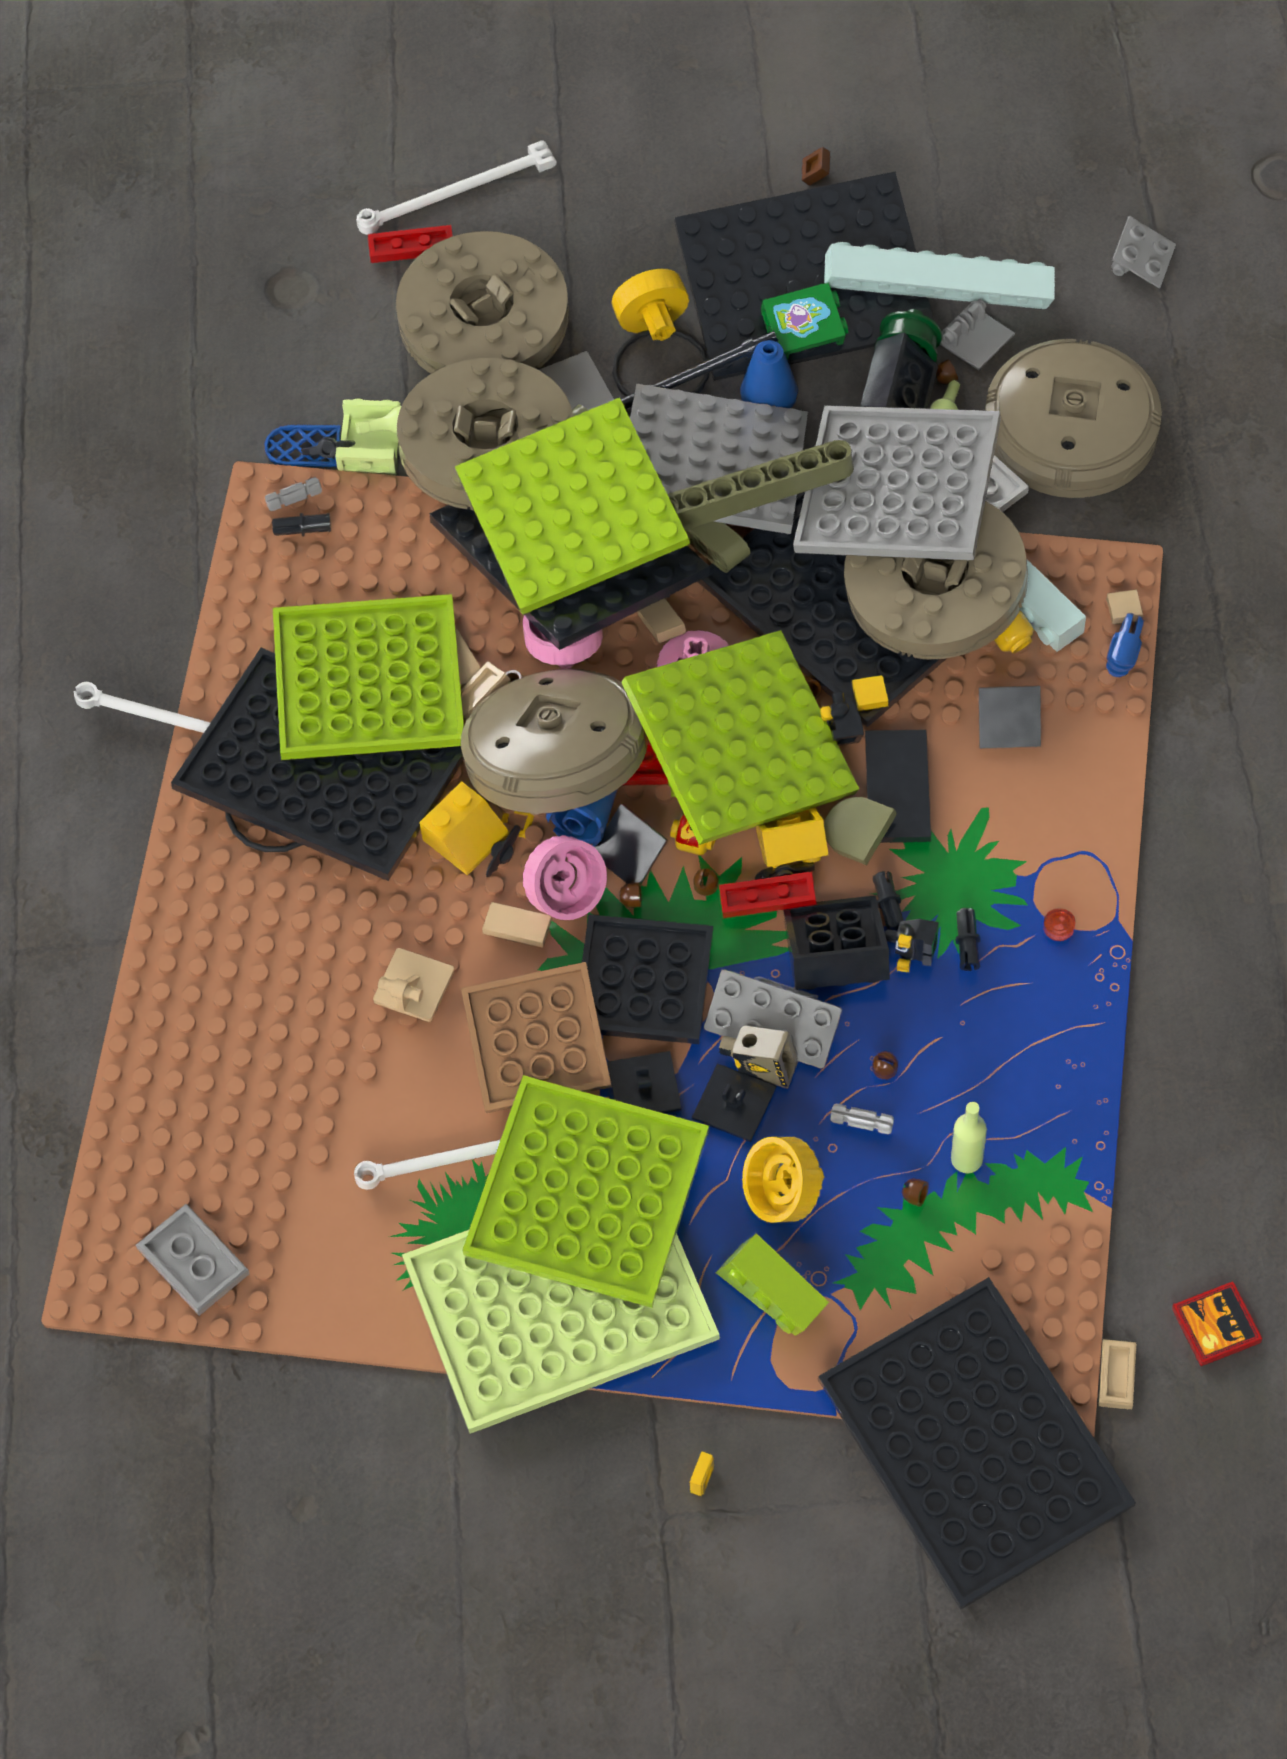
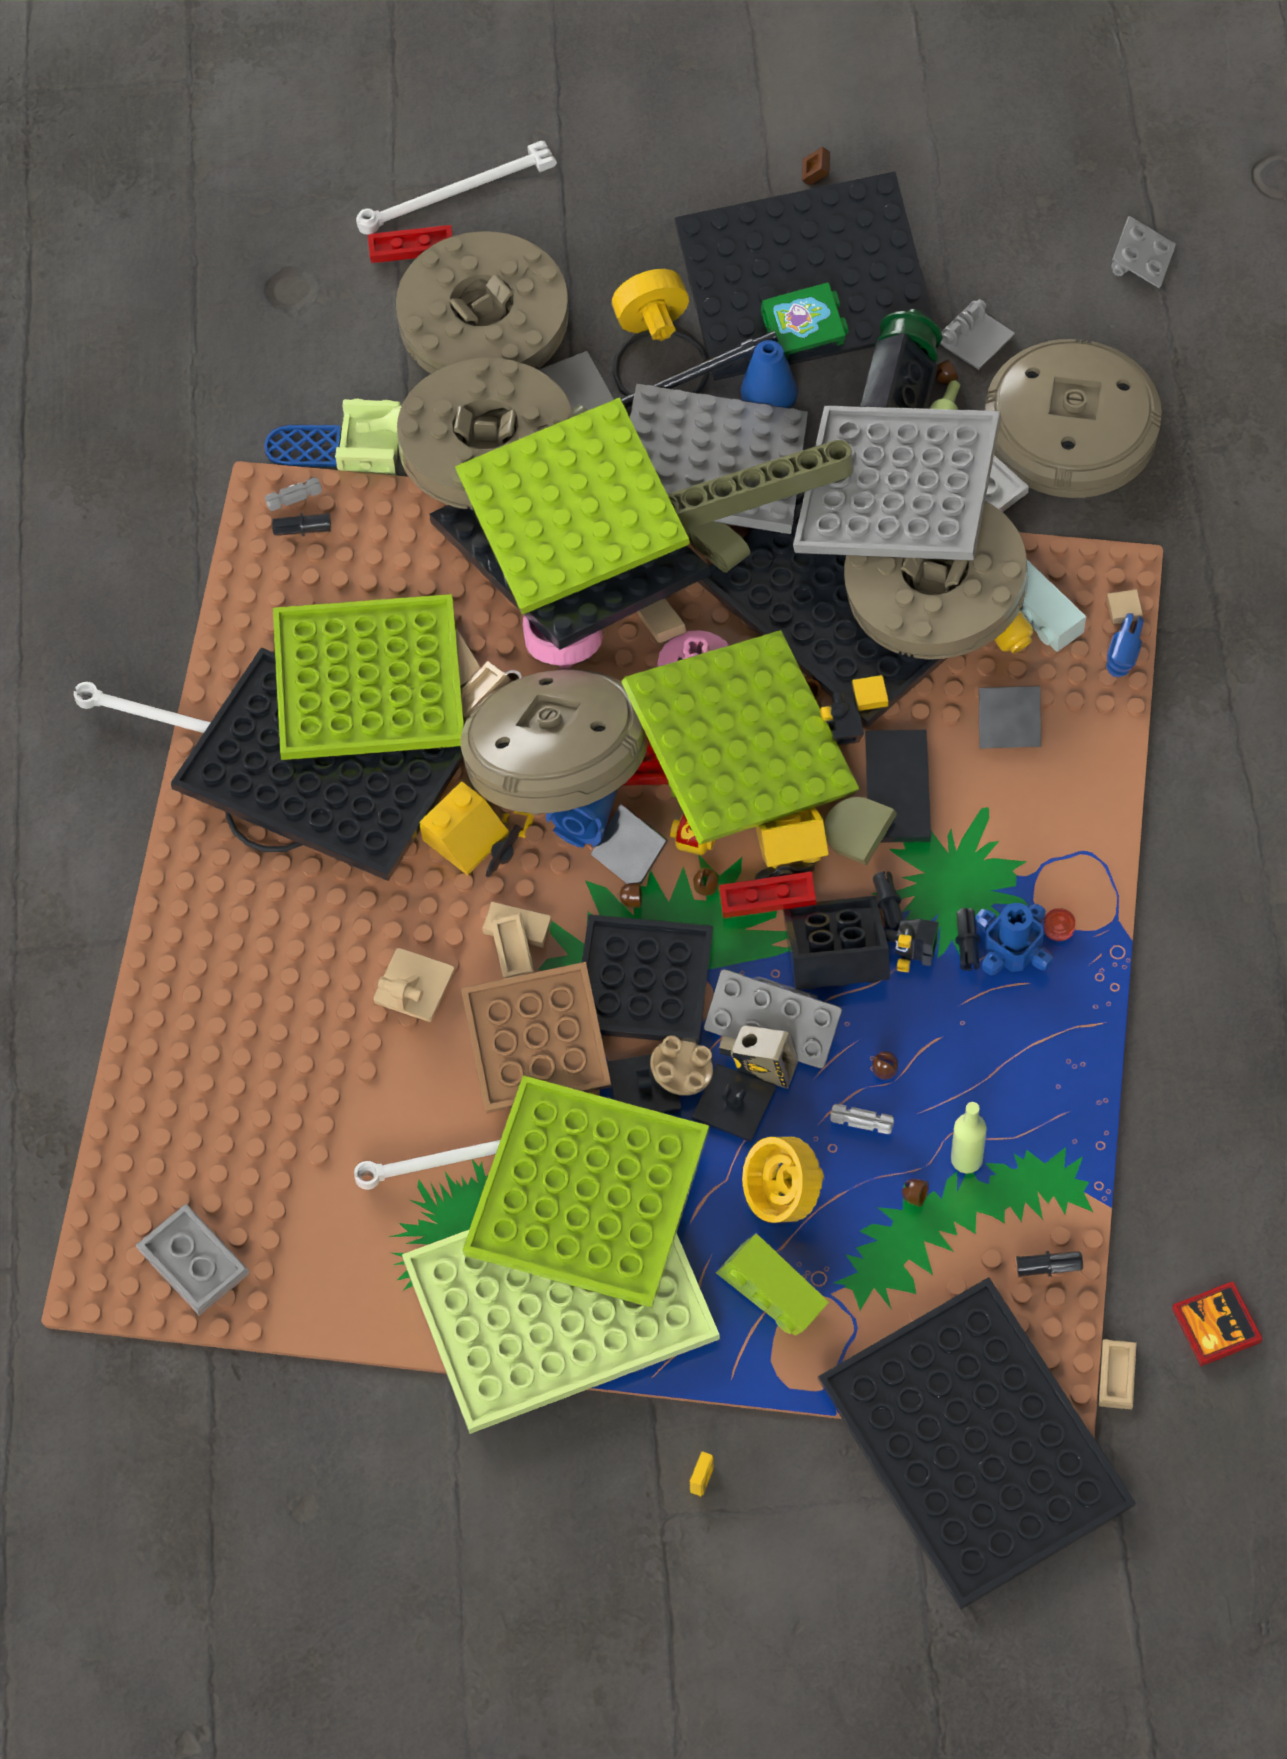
(327, 447): black piece -> none
(512, 945): none -> tan tile
(550, 876): bright pink piece -> none
(681, 1066): none -> tan dish
(939, 275): light aqua brick -> none
(1014, 938): none -> blue piece
(1049, 1263): none -> black axle

